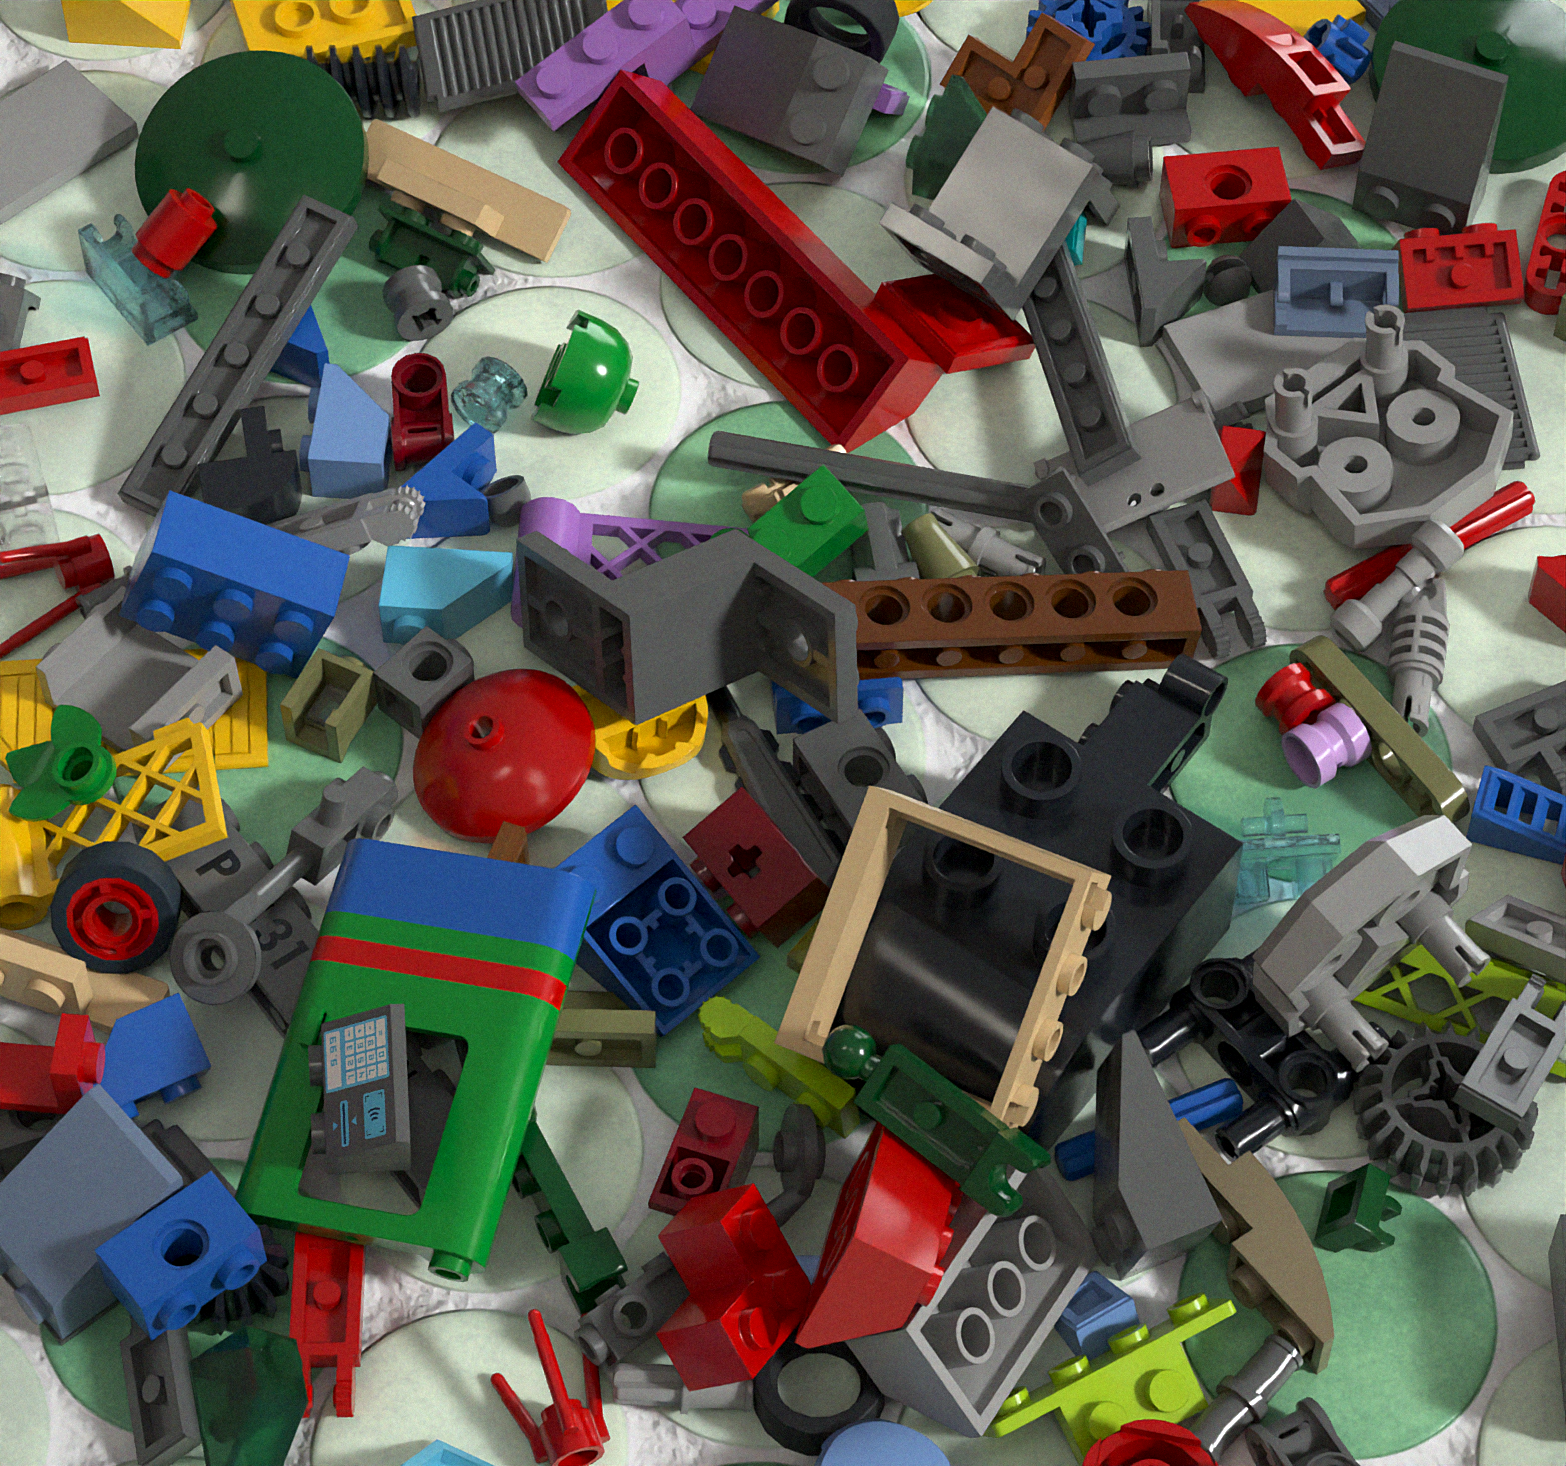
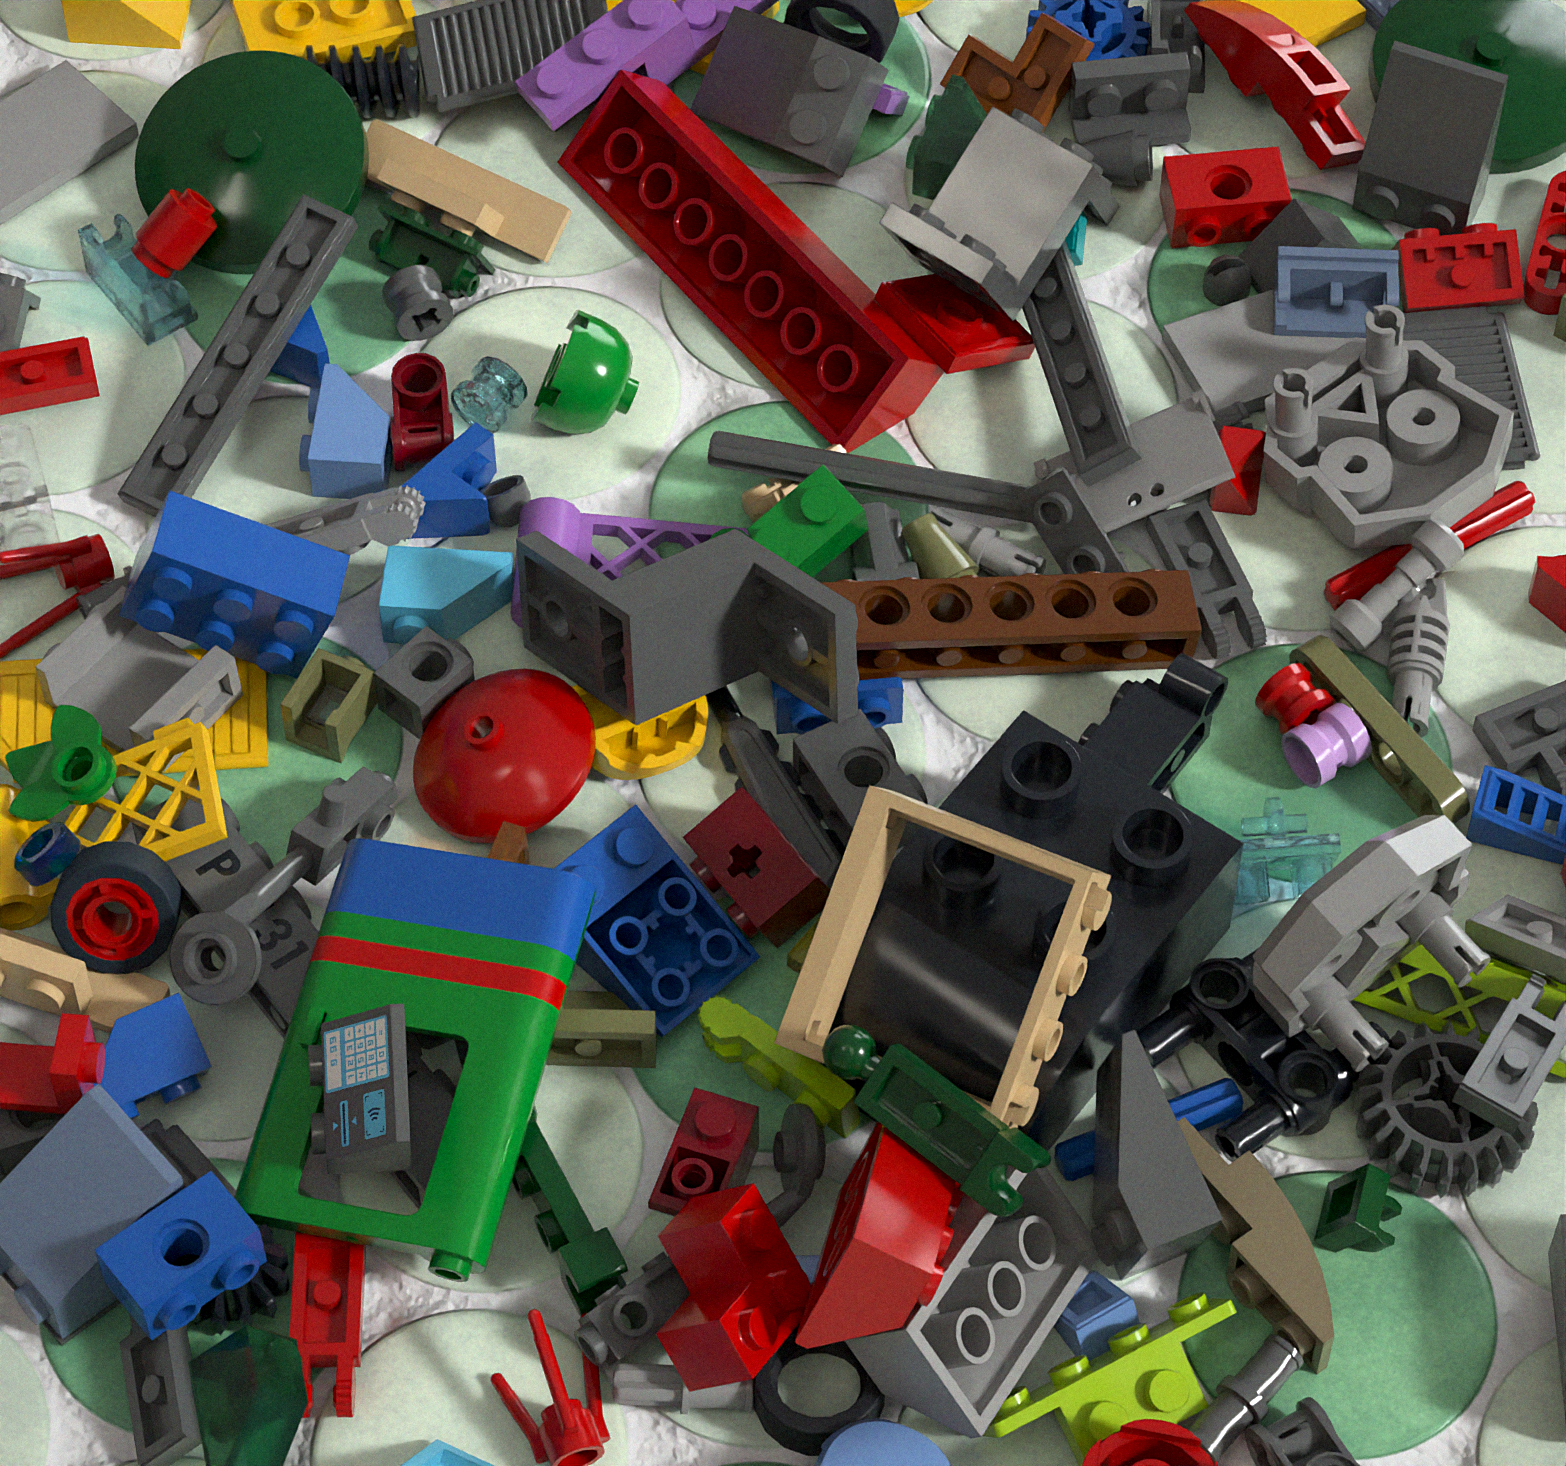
(46, 853): none -> tile
(257, 486): black brick -> none
(1158, 287): dark grey slope -> none
(1342, 46): blue gear -> none

